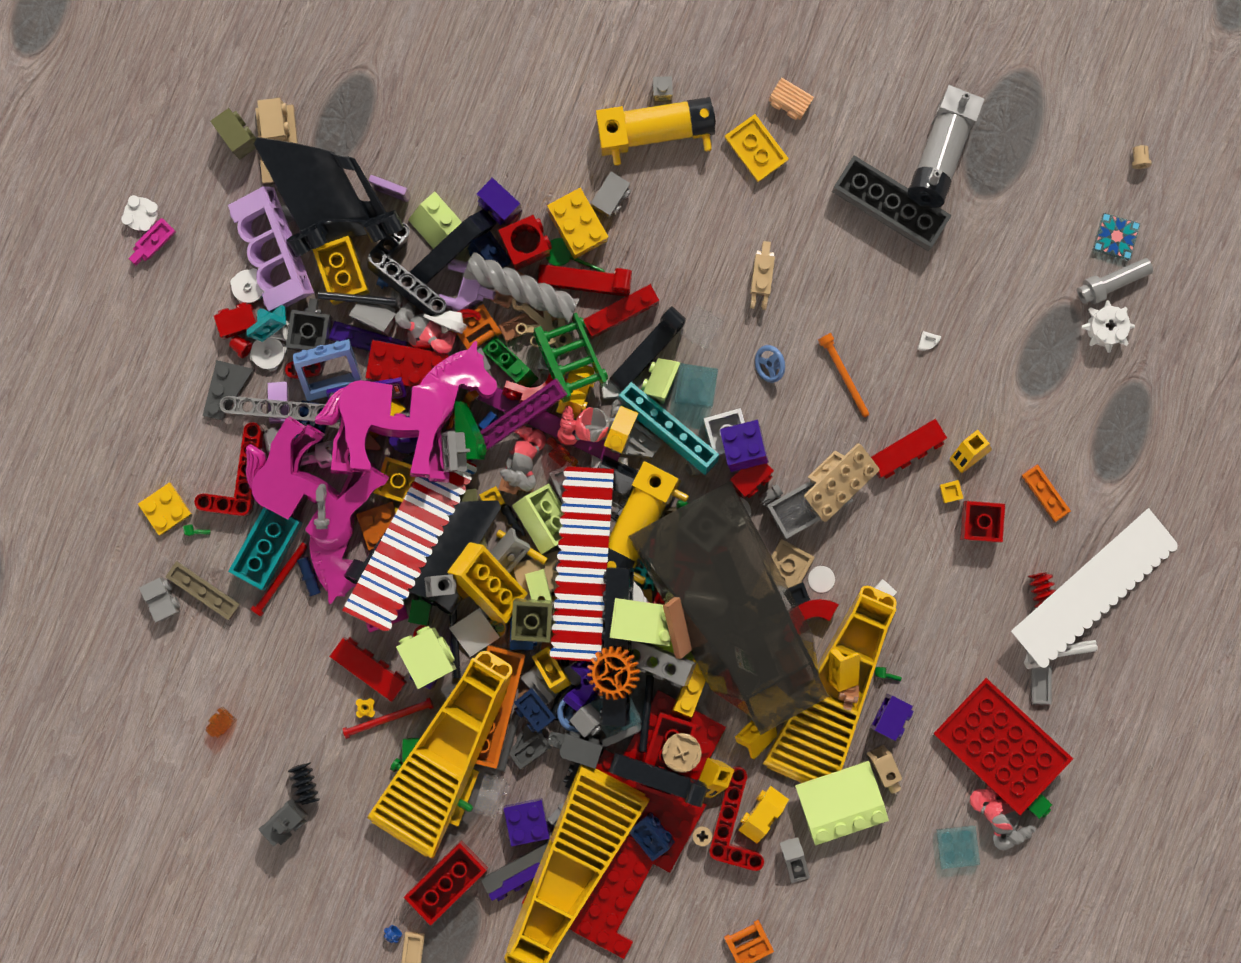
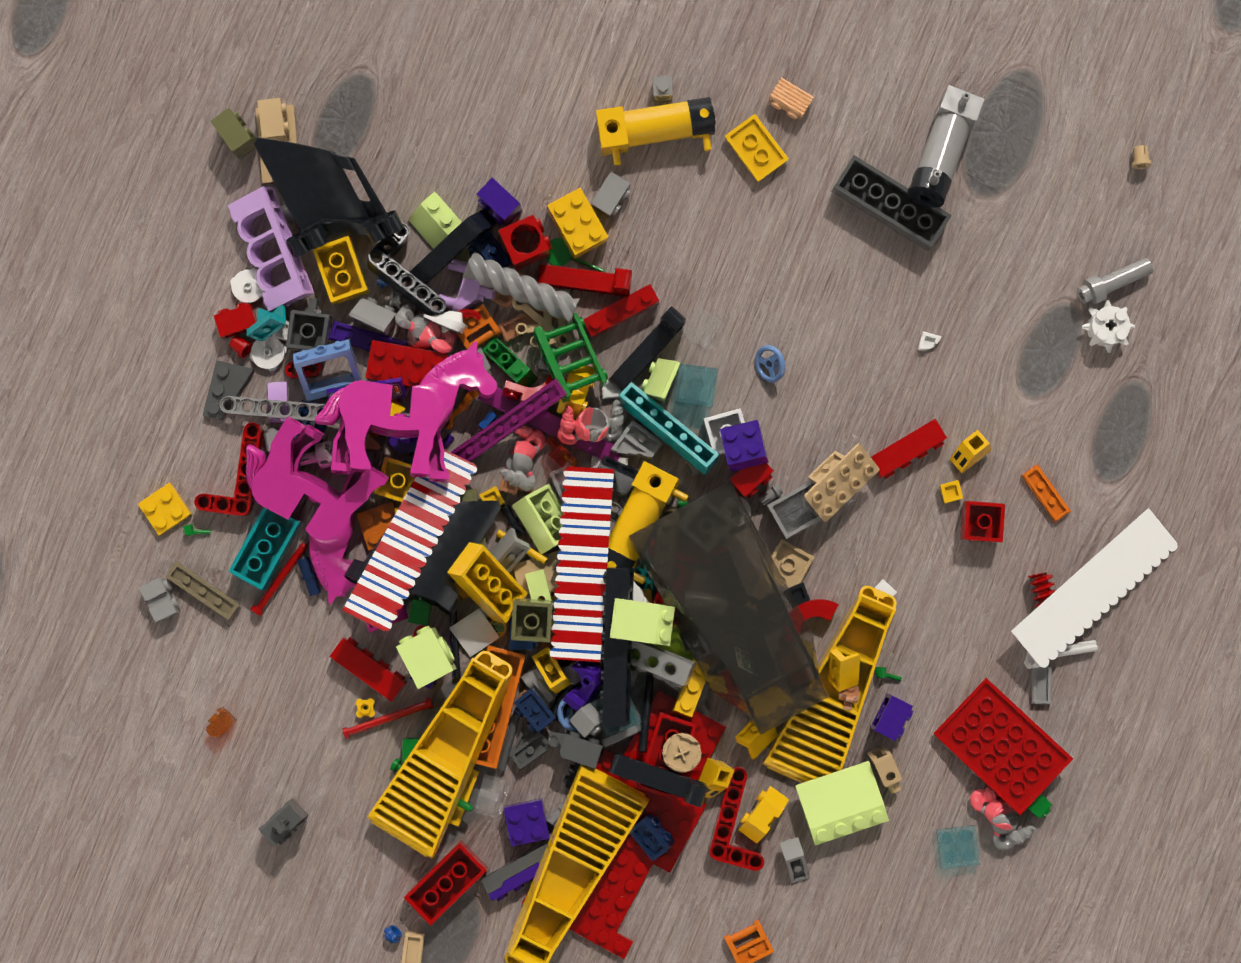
(140, 213): white piece -> none
(151, 241): dark pink hinge -> none
(303, 784): black piece -> none
(322, 522): light grey hinge -> none
(356, 298): black piece -> none
(389, 188): lavender tile -> none
(432, 588): light grey brick -> none
(454, 451): light grey panel -> none
(473, 438): green slope -> none
(617, 678): orange gear -> none
(621, 429): yellow slope -> none
(677, 627): nougat tile -> none
(706, 840): tan bush -> none
(762, 275): tan hinge -> none
(821, 579): white sticker -> none
(827, 342): orange piece -> none
(1116, 236): tile -> none

